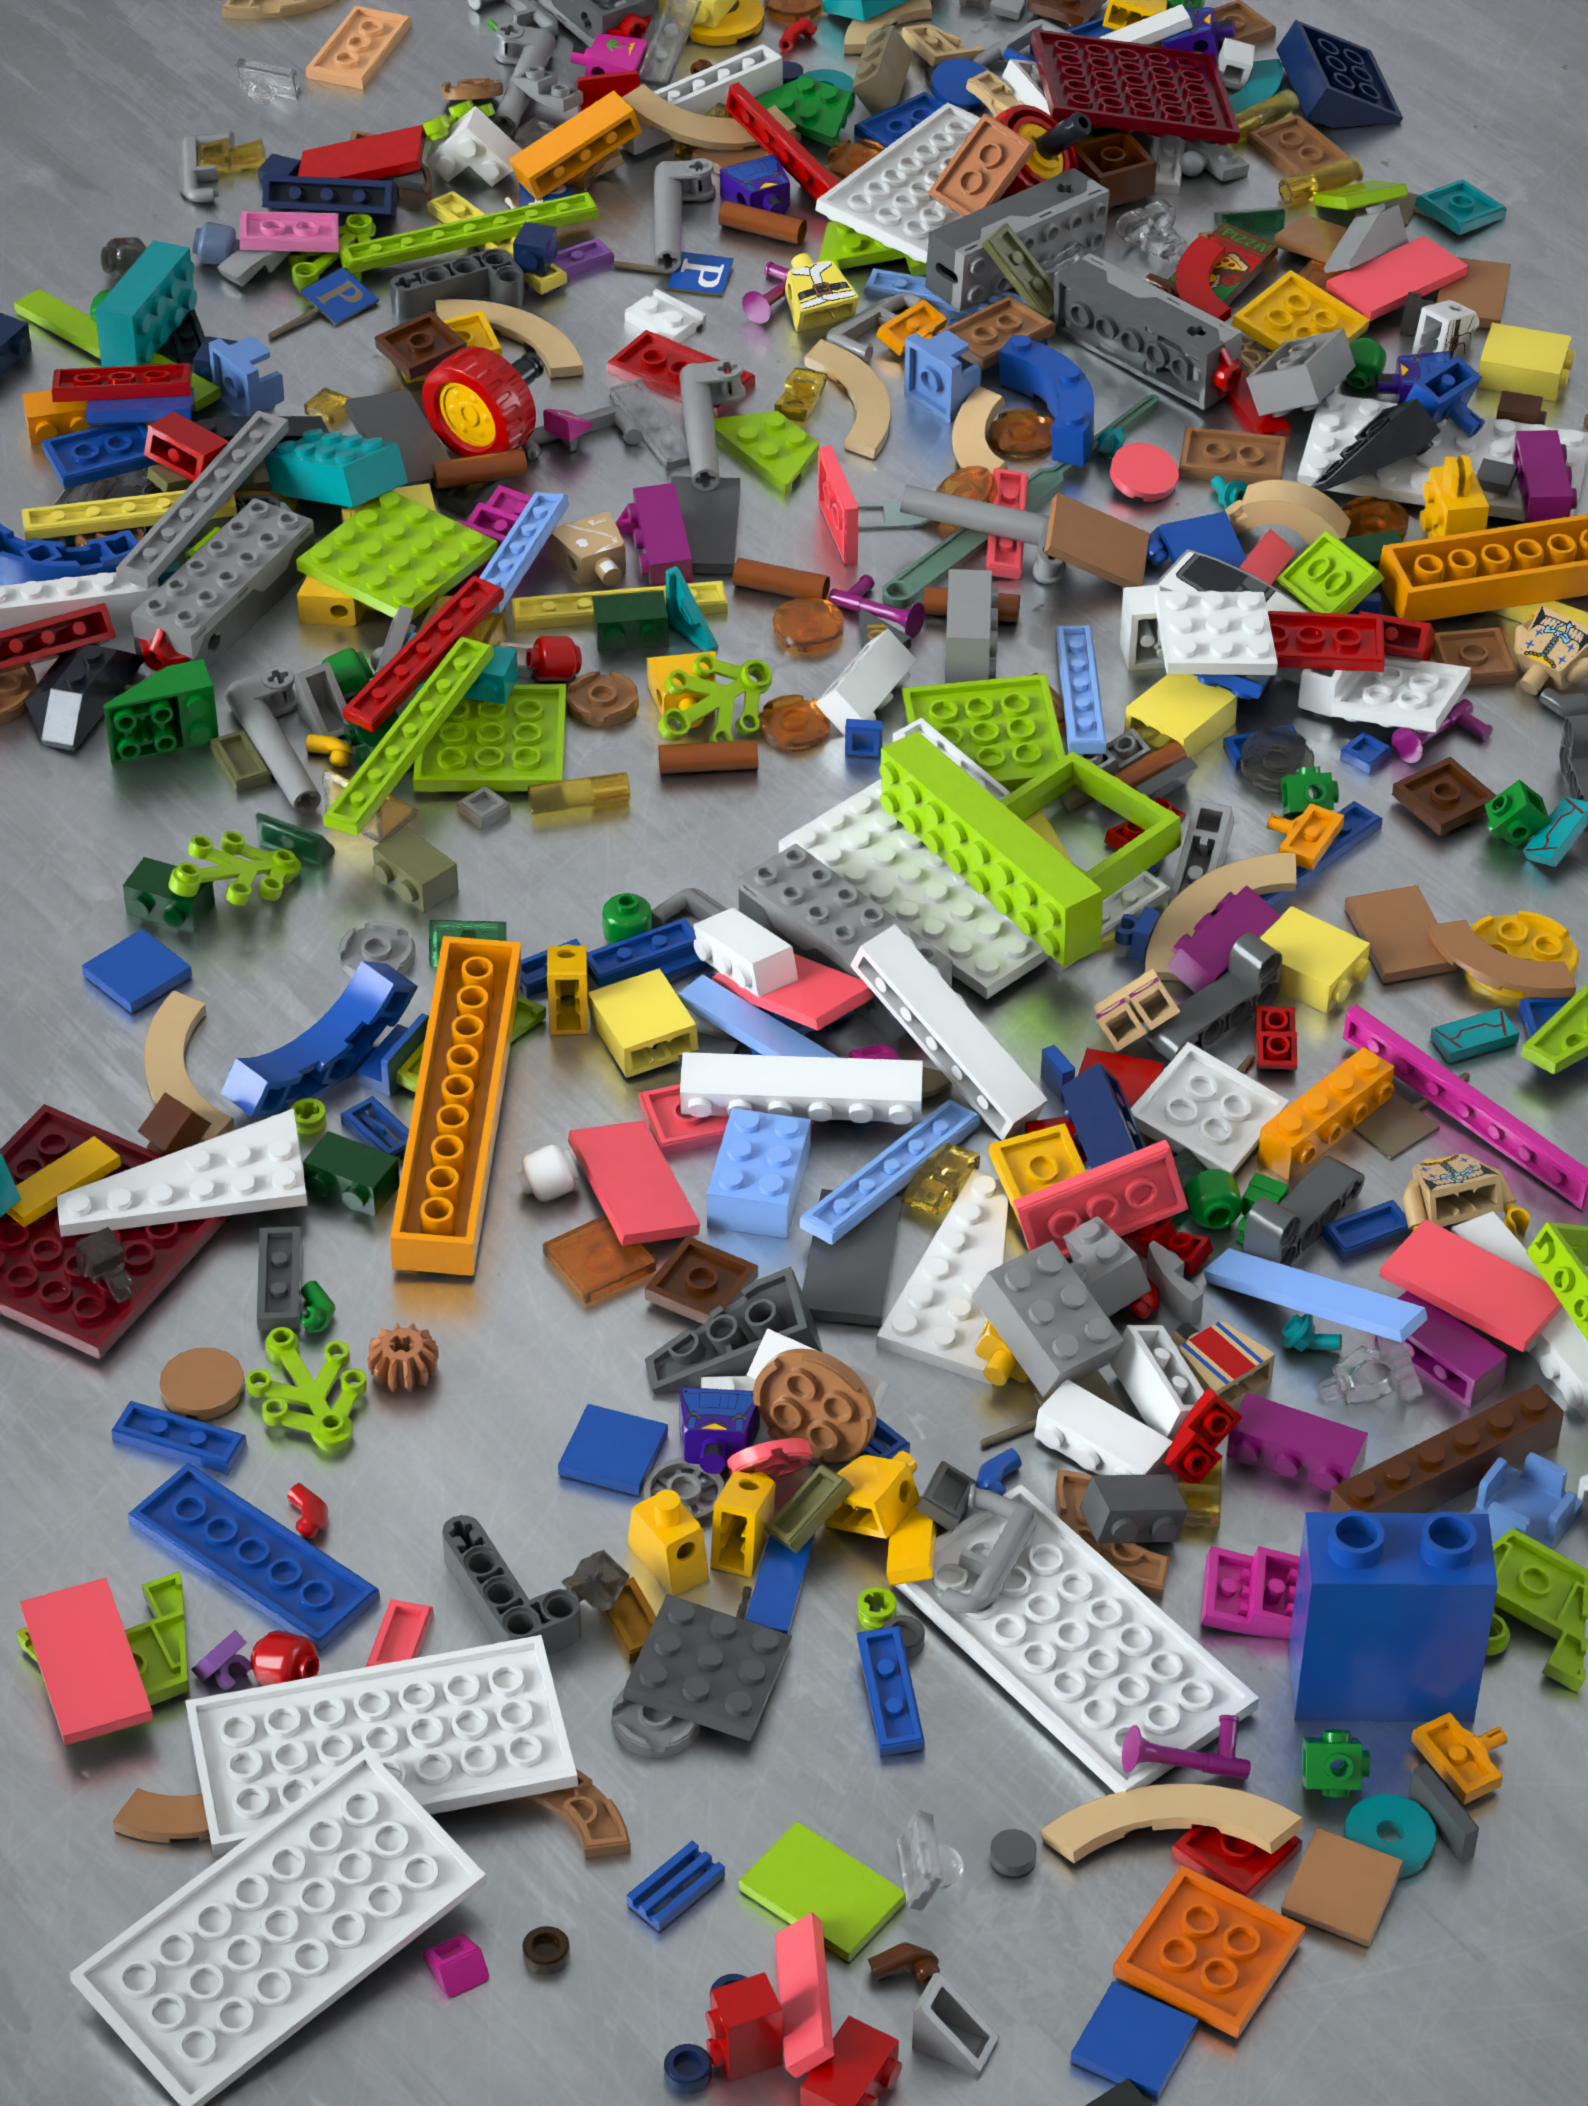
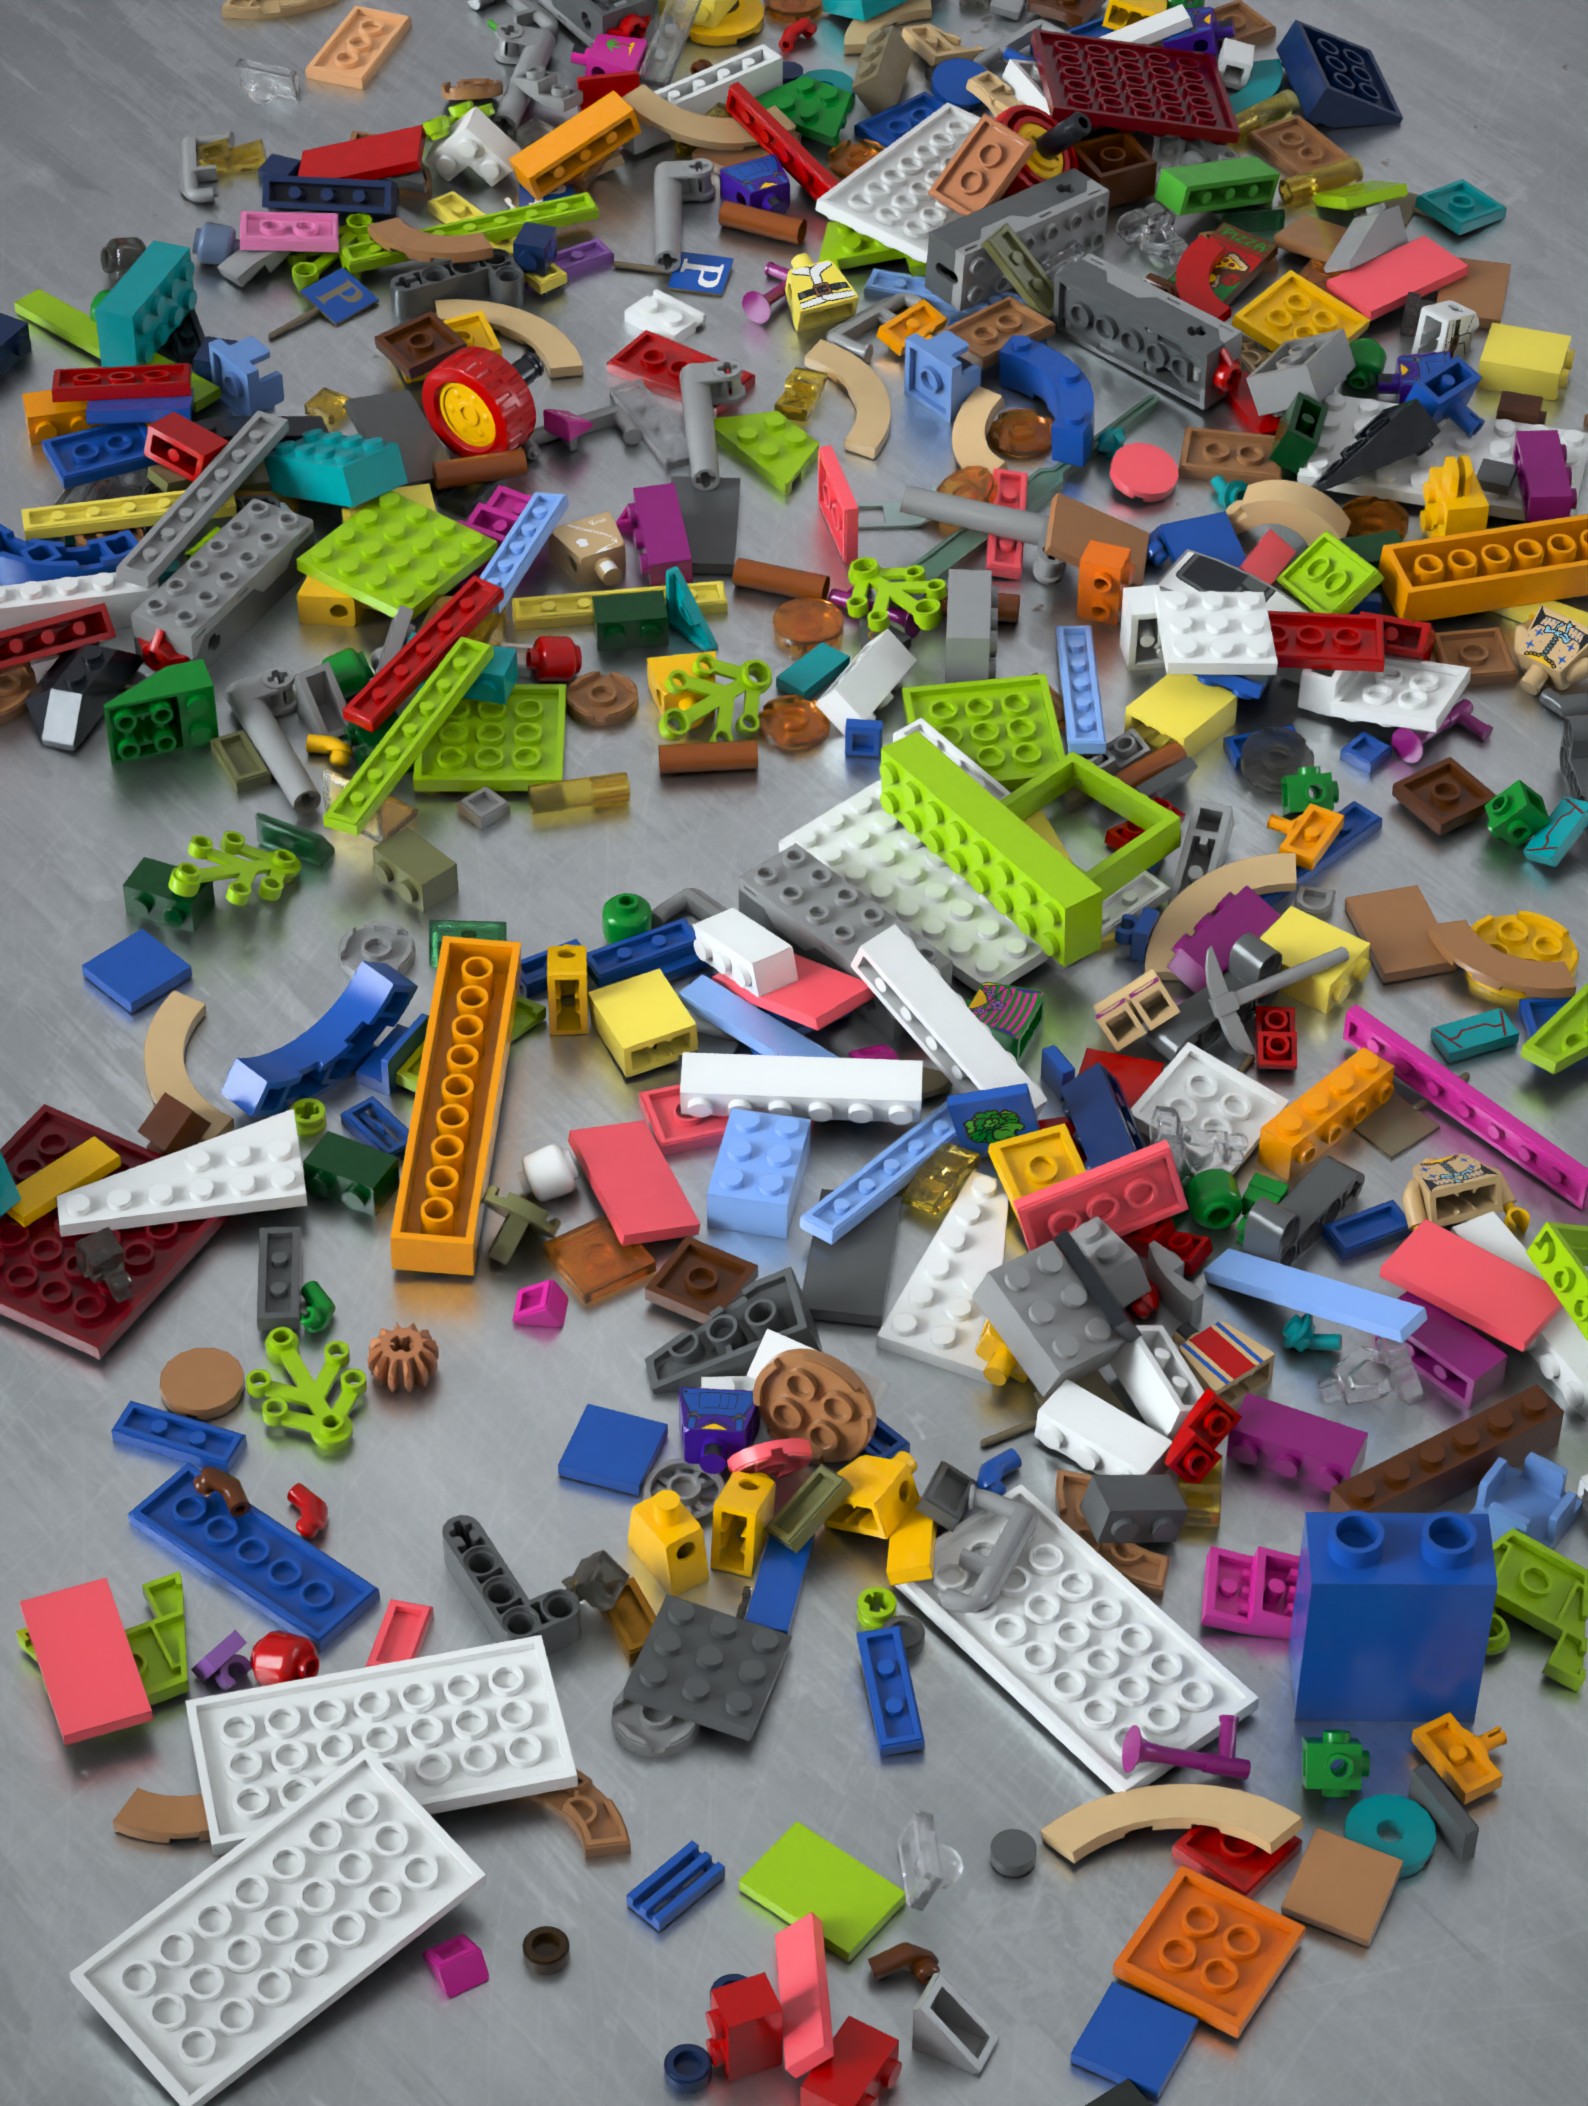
(228, 1486): none -> reddish brown arm
(425, 247): none -> medium nougat tile
(519, 1216): none -> olive tile
(541, 1305): none -> dark pink slope
(813, 671): none -> teal tile
(867, 574): none -> lime plant
(992, 1116): none -> blue tile
(1010, 1014): none -> torso
(1097, 1286): none -> black tile
(1102, 576): none -> orange brick
(1217, 185): none -> bright green brick
(1225, 1002): none -> light grey piece
(1226, 1147): none -> clear piece
(1298, 433): none -> dark green brick
(1315, 901): none -> light grey tile

